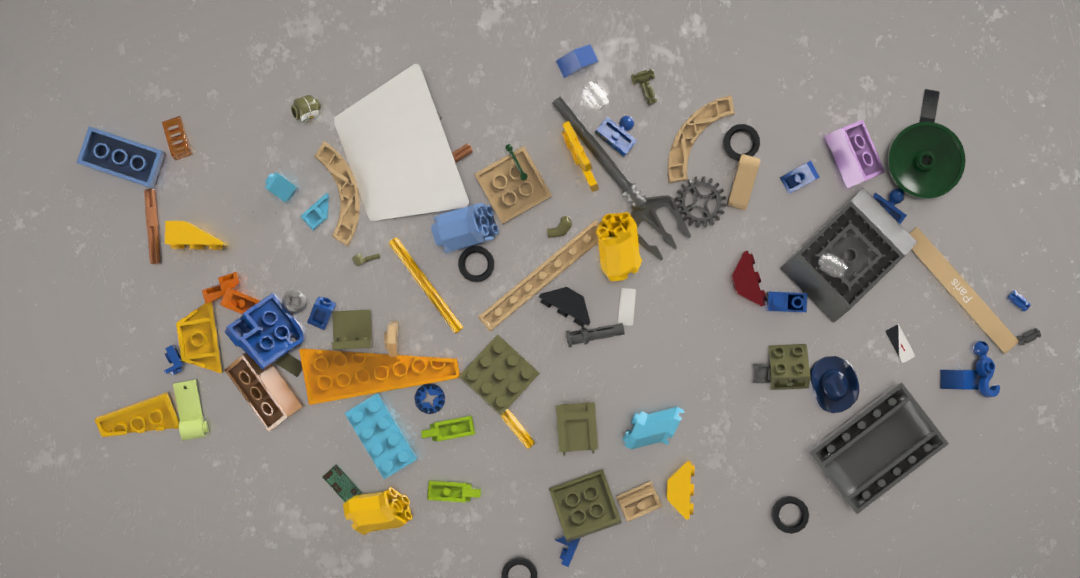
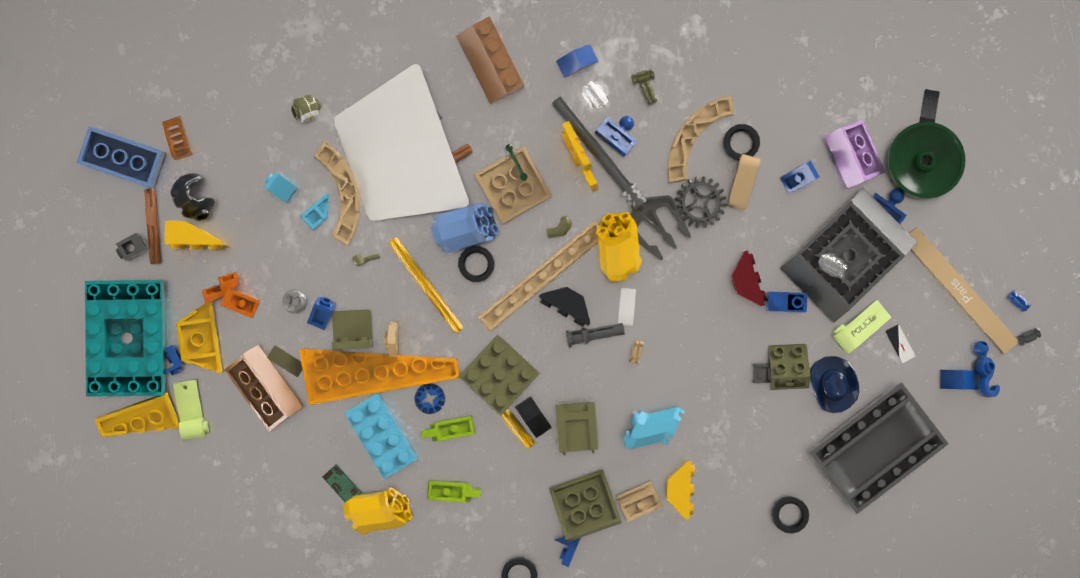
(111, 312): none -> teal slope
(136, 240): none -> dark grey brick
(192, 208): none -> black animal
(266, 332): blue slope -> none
(490, 60): none -> medium nougat slope
(533, 417): none -> black slope
(636, 352): none -> tan piece
(861, 327): none -> yellowish green door

